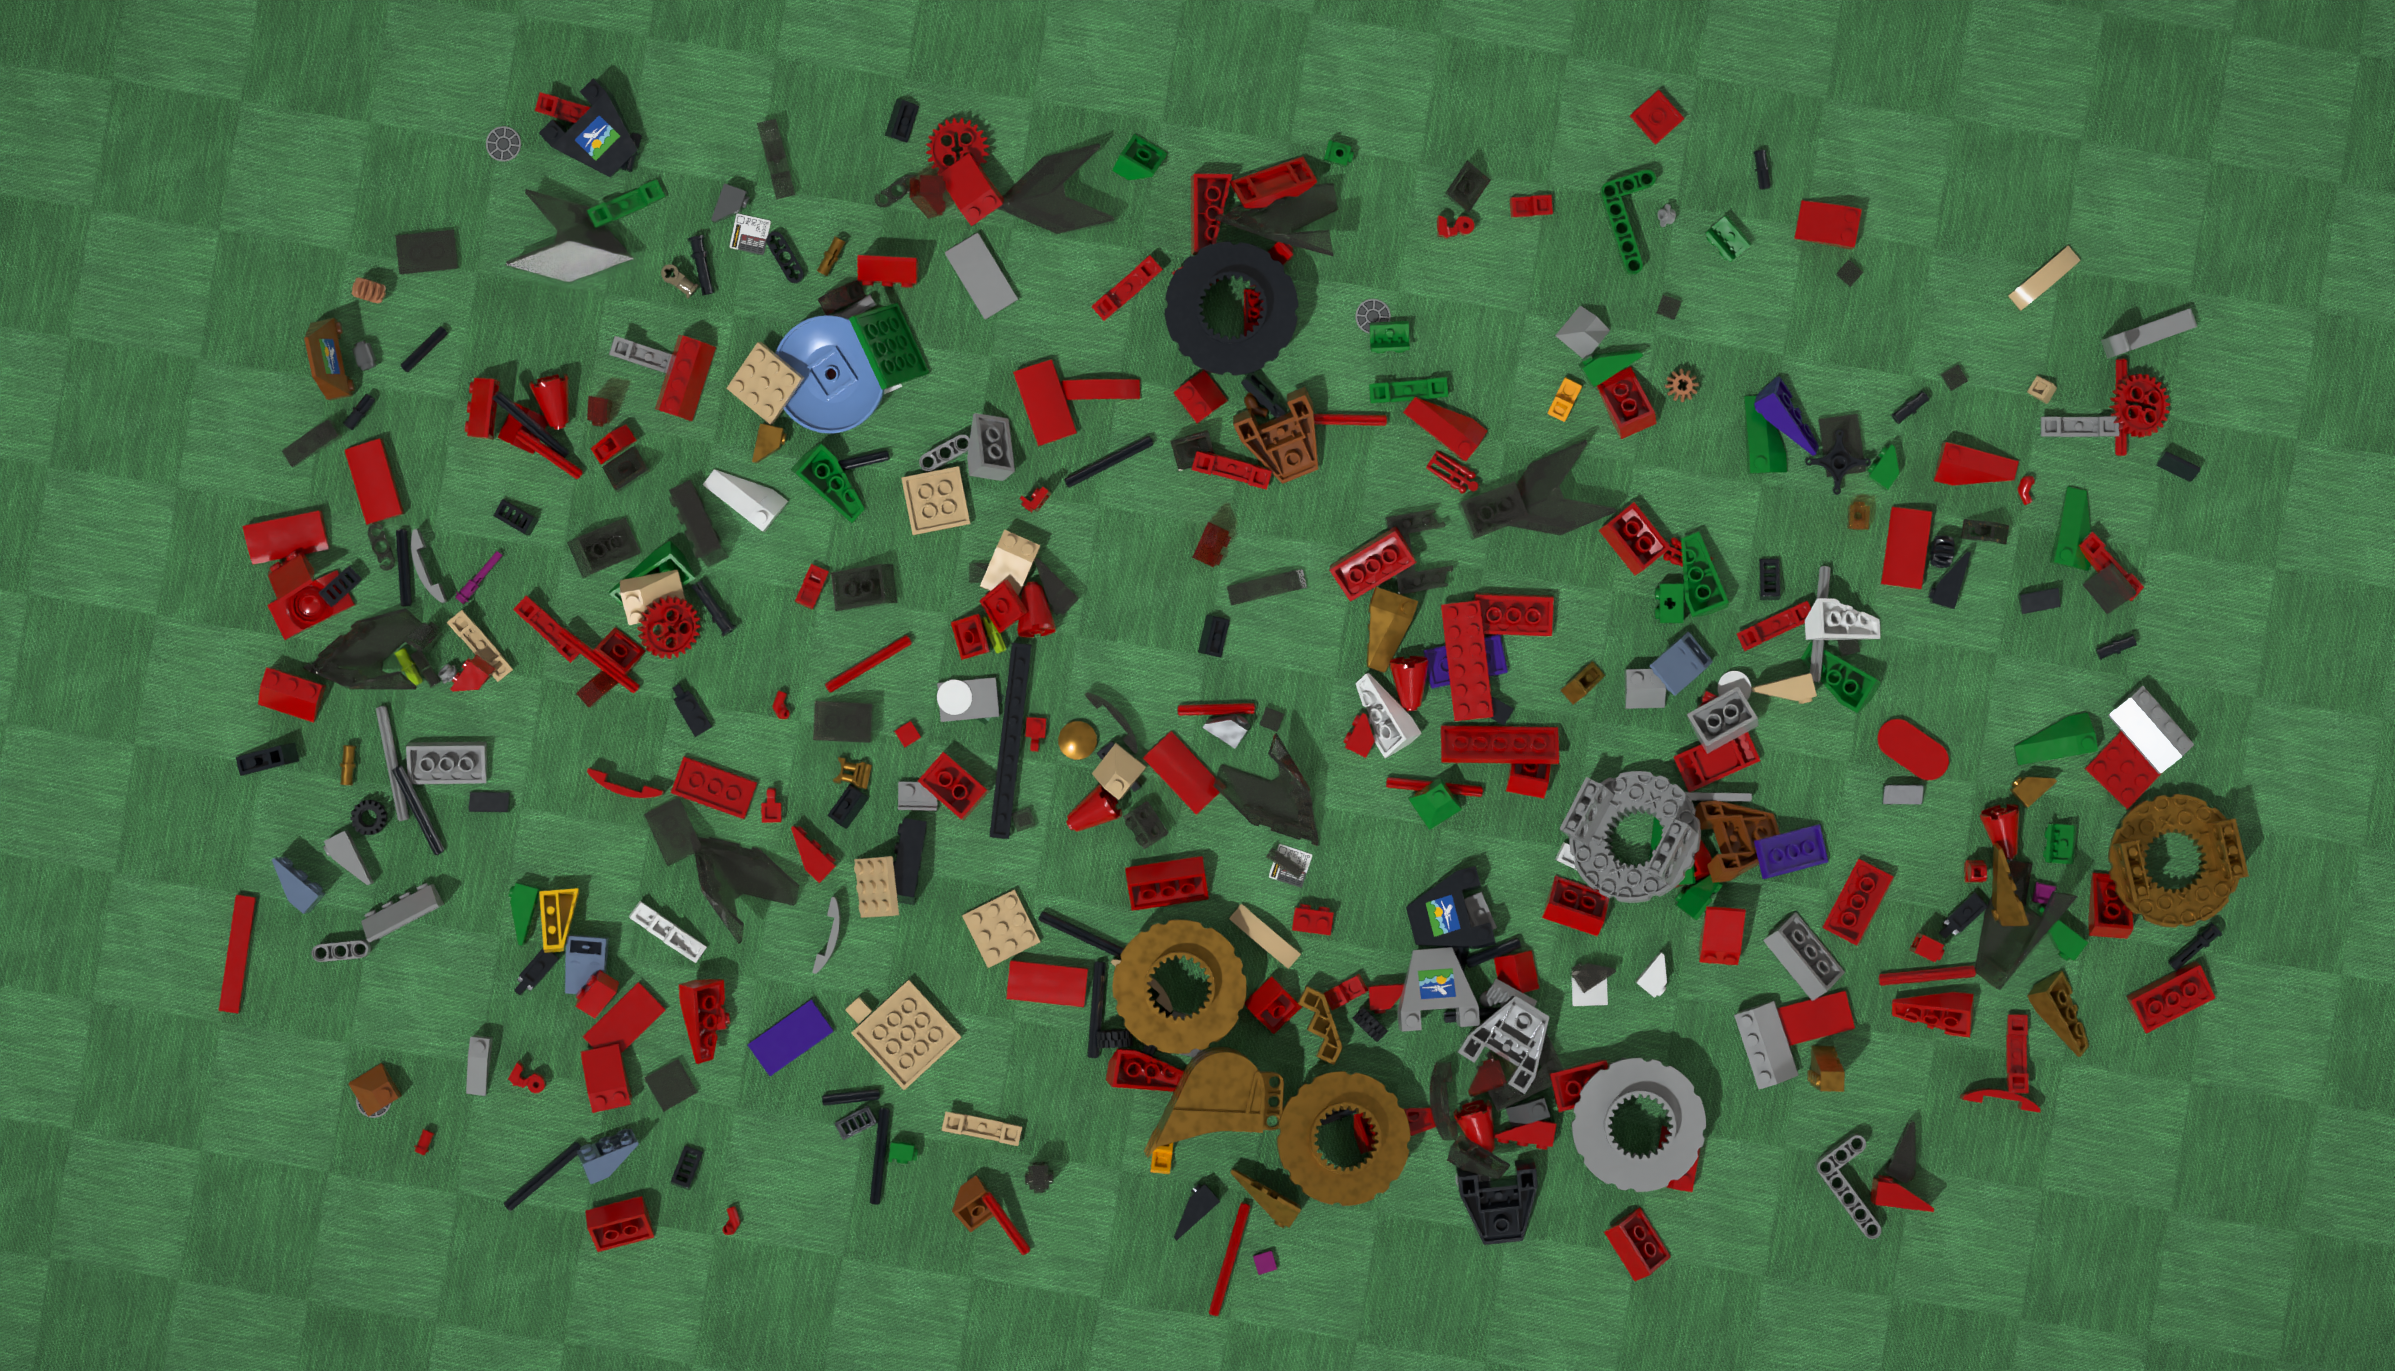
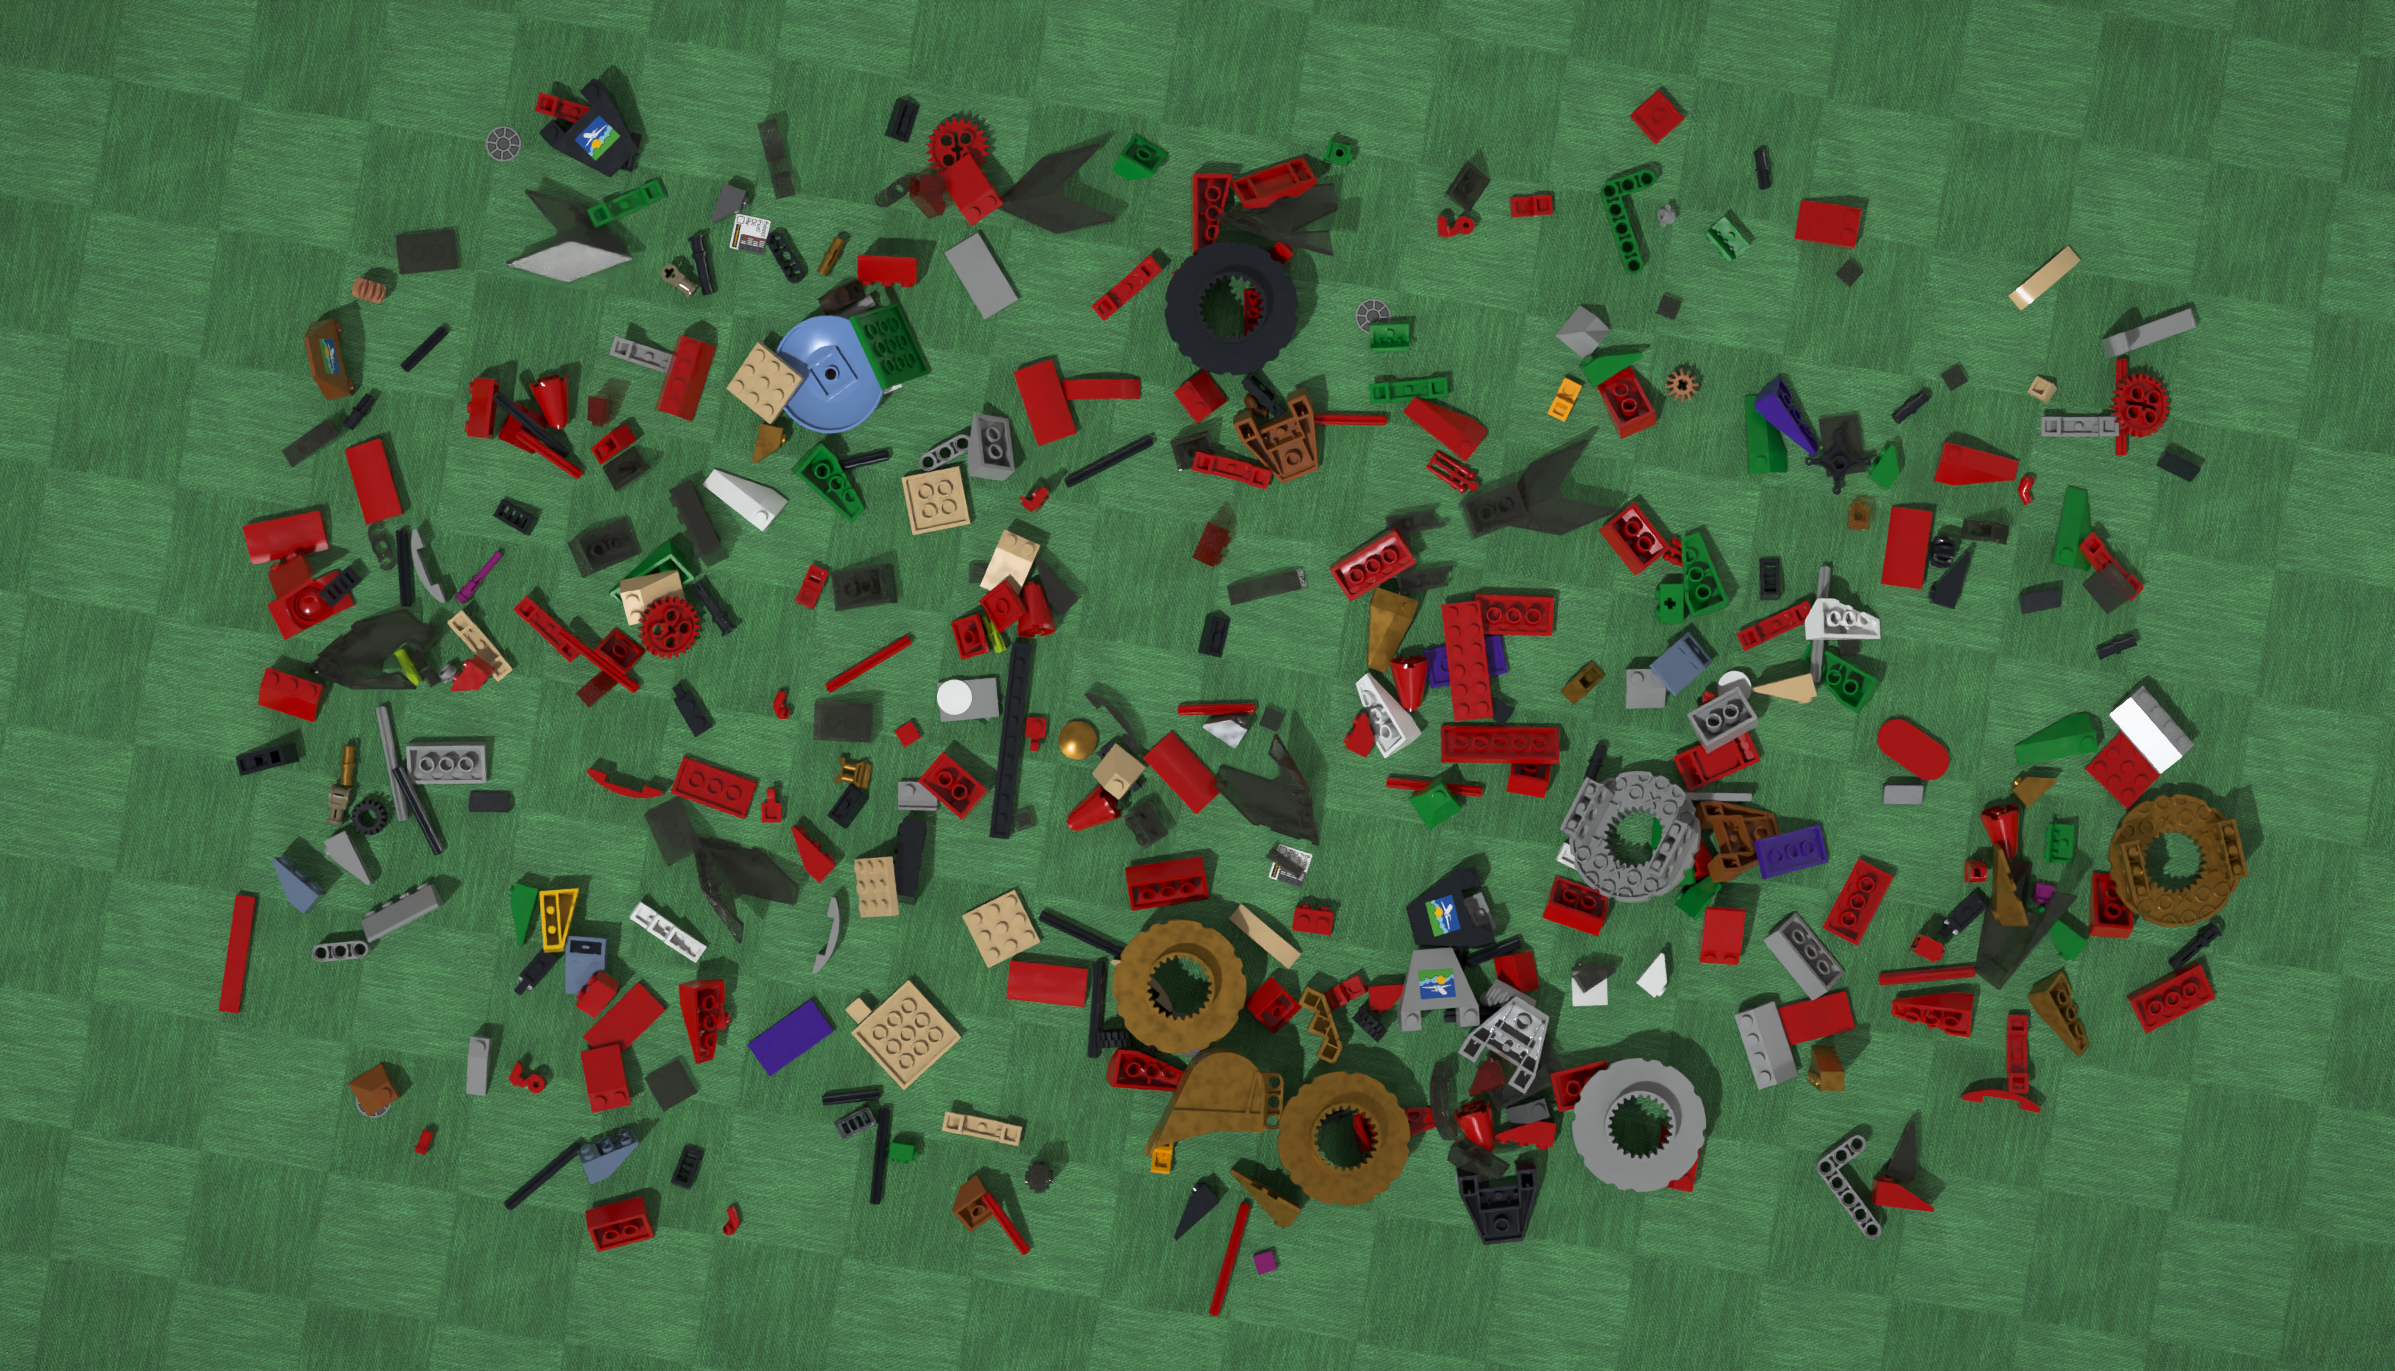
(338, 803): none -> dark tan connector
(364, 355): dark grey brick -> none
(1595, 762): none -> black axle
(1637, 1244): red slope -> none

